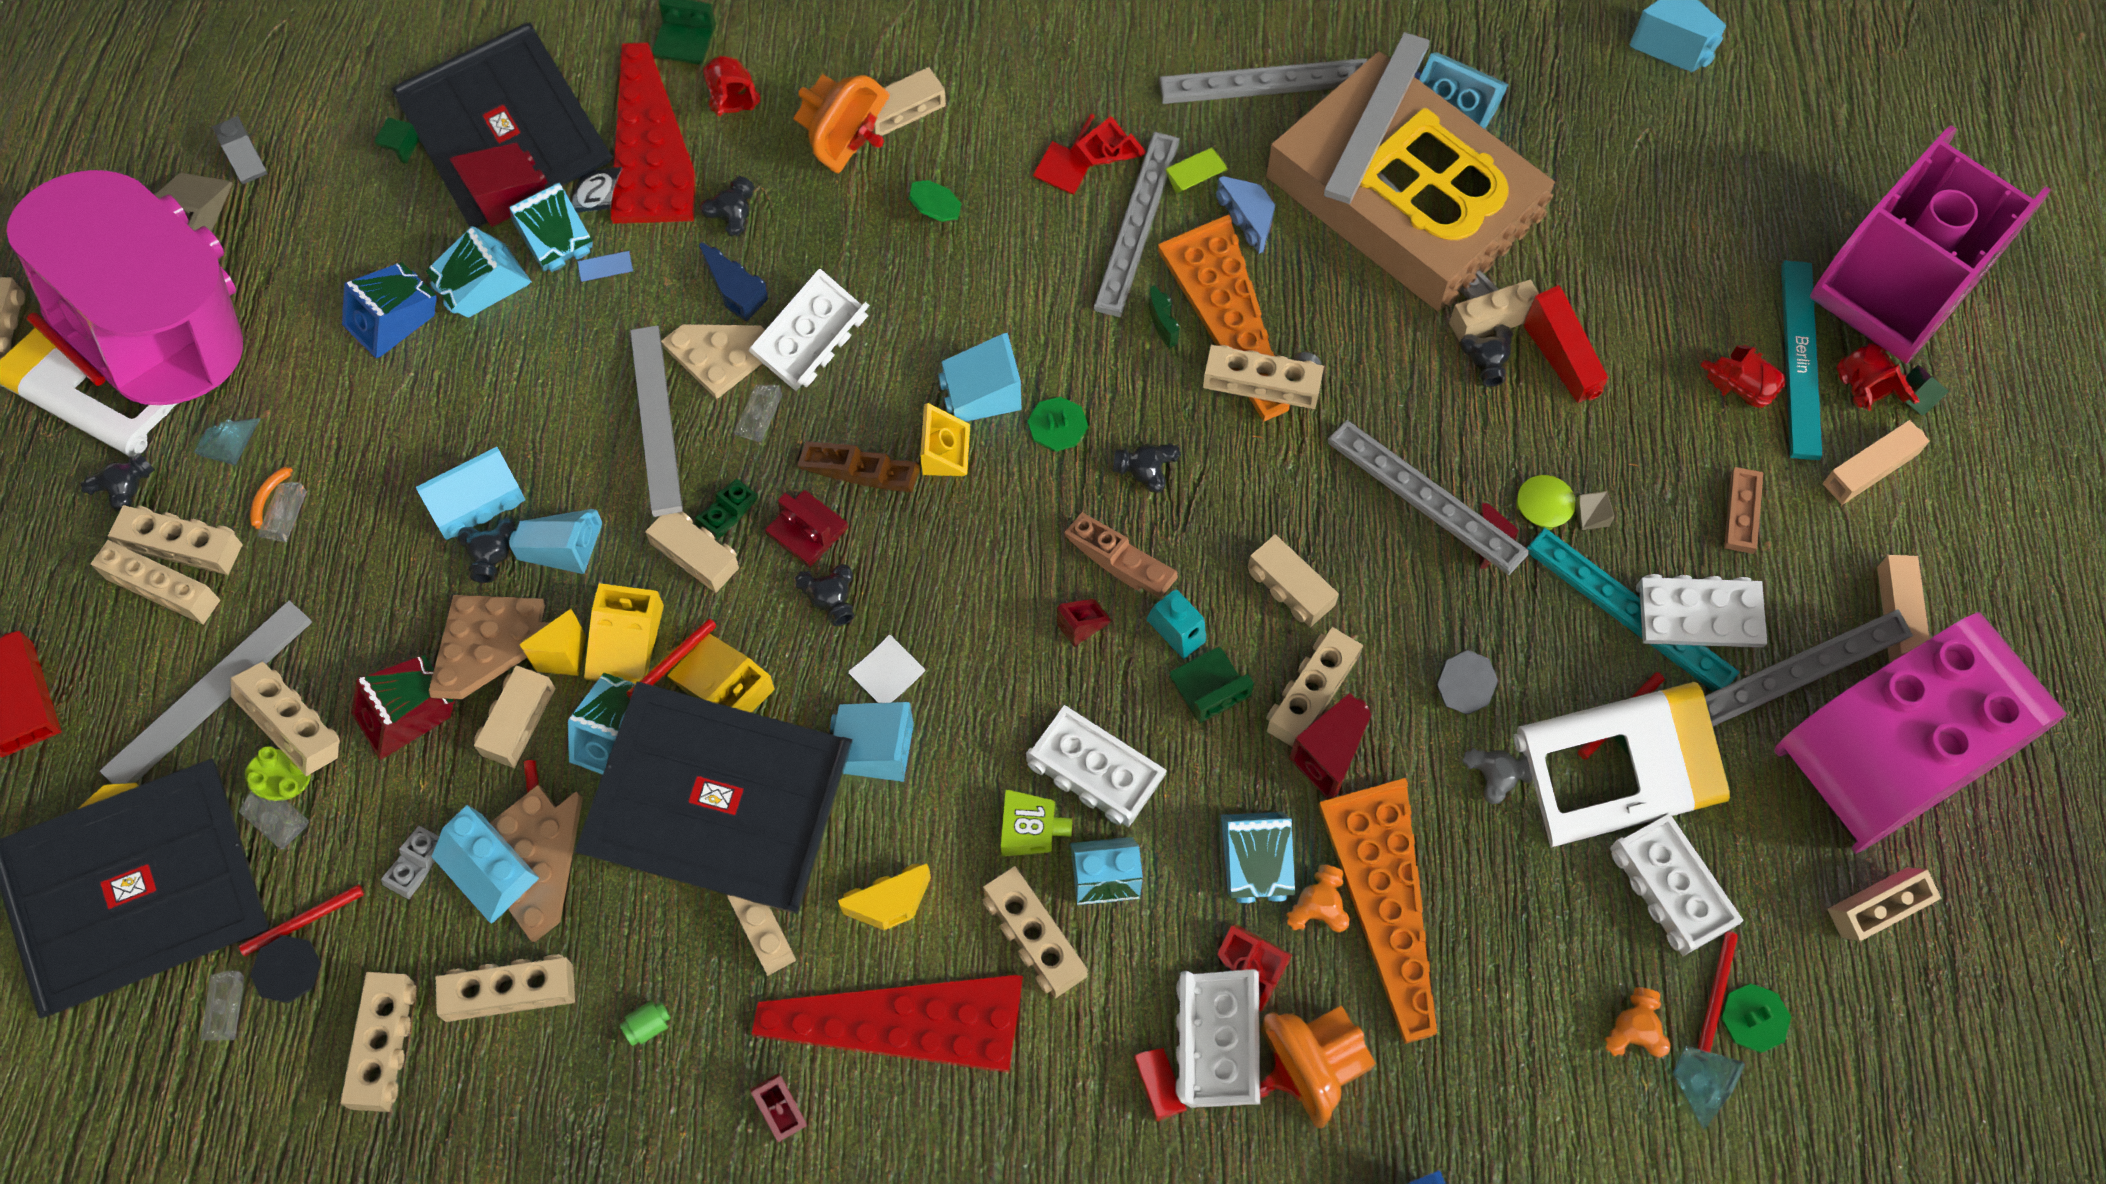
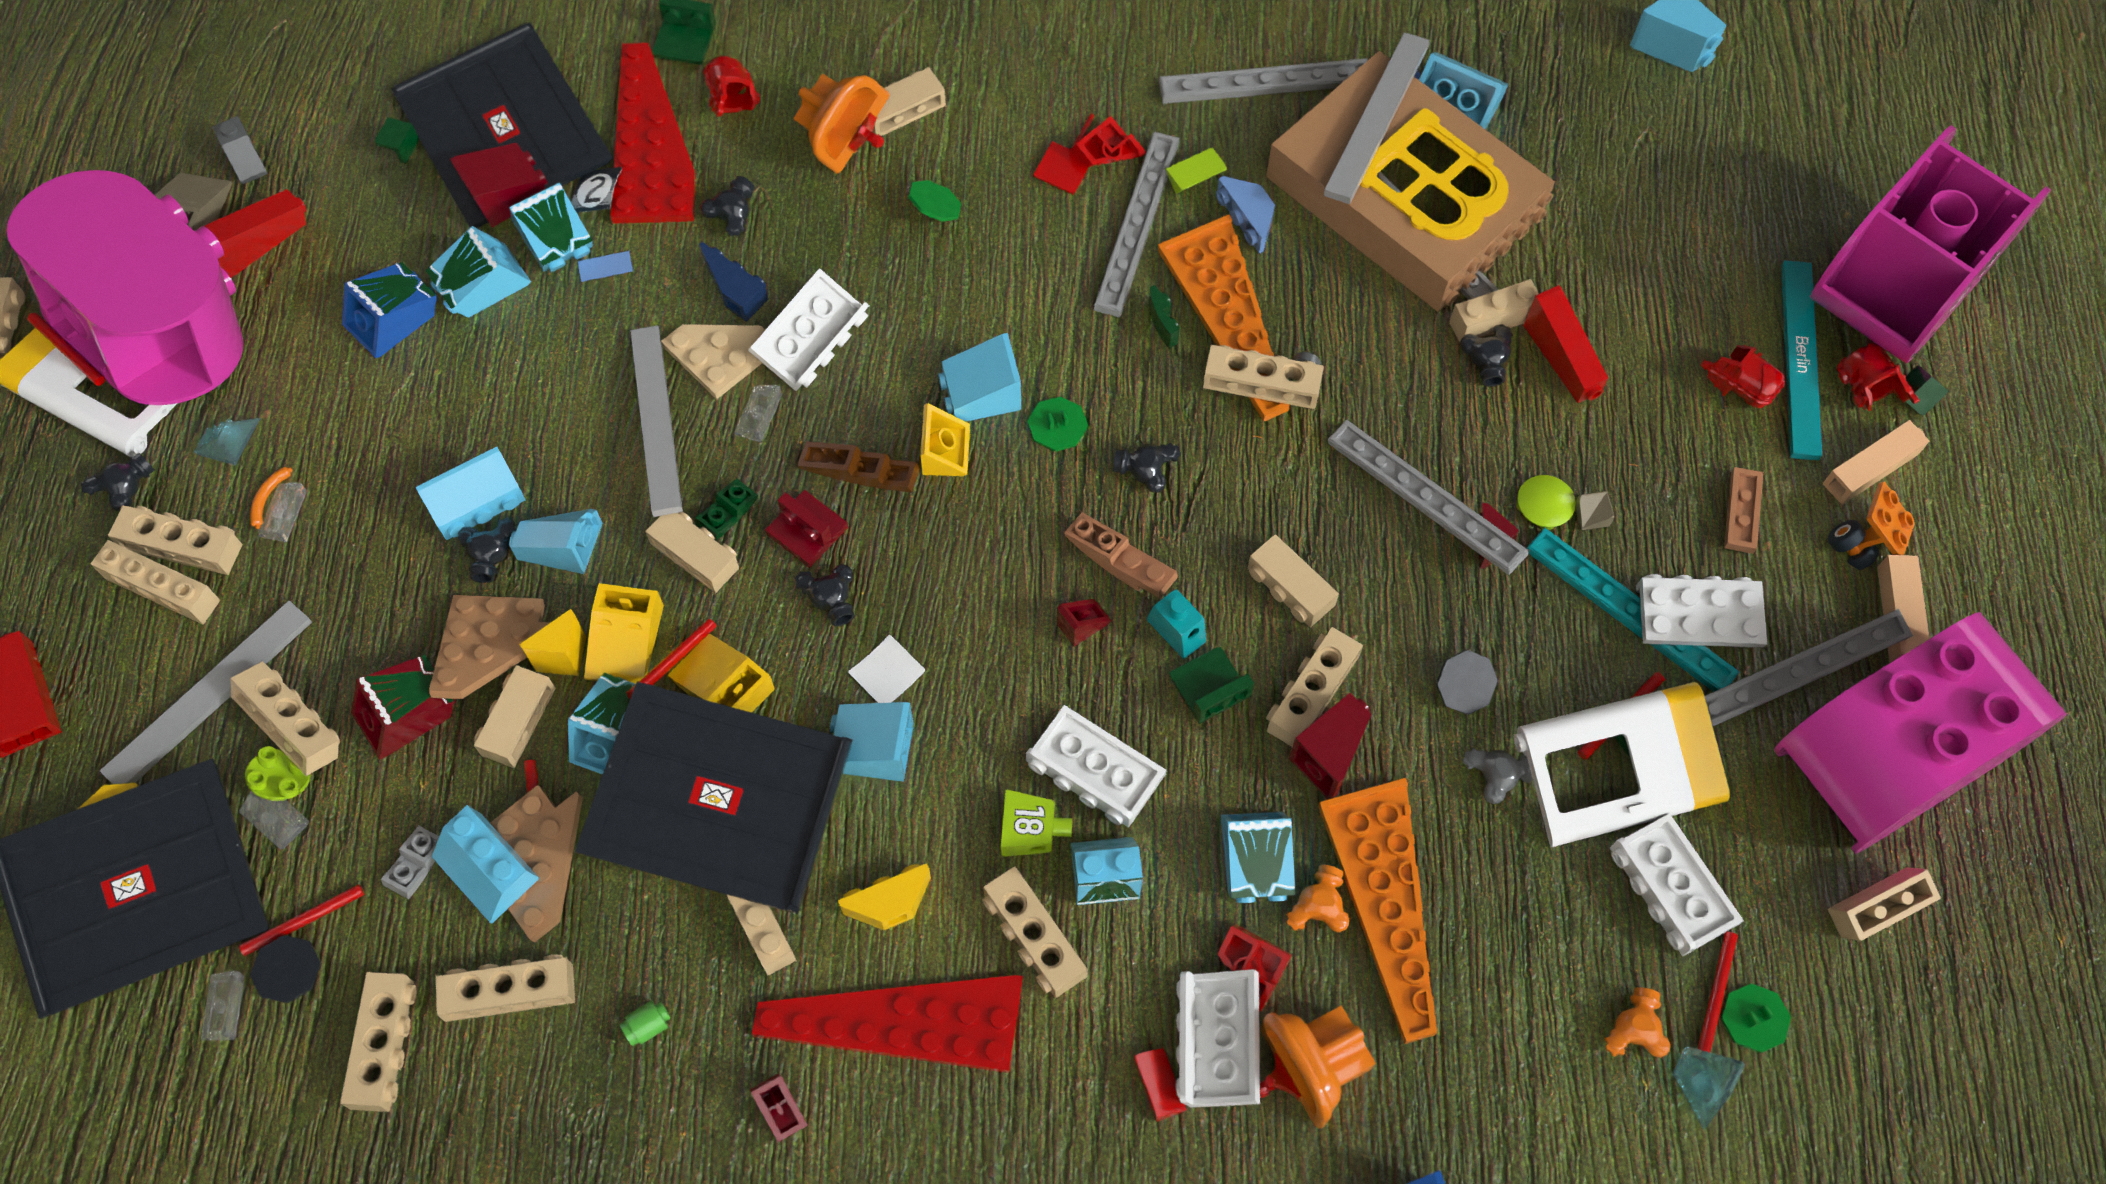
(257, 229): none -> red slope
(1888, 523): none -> orange plate

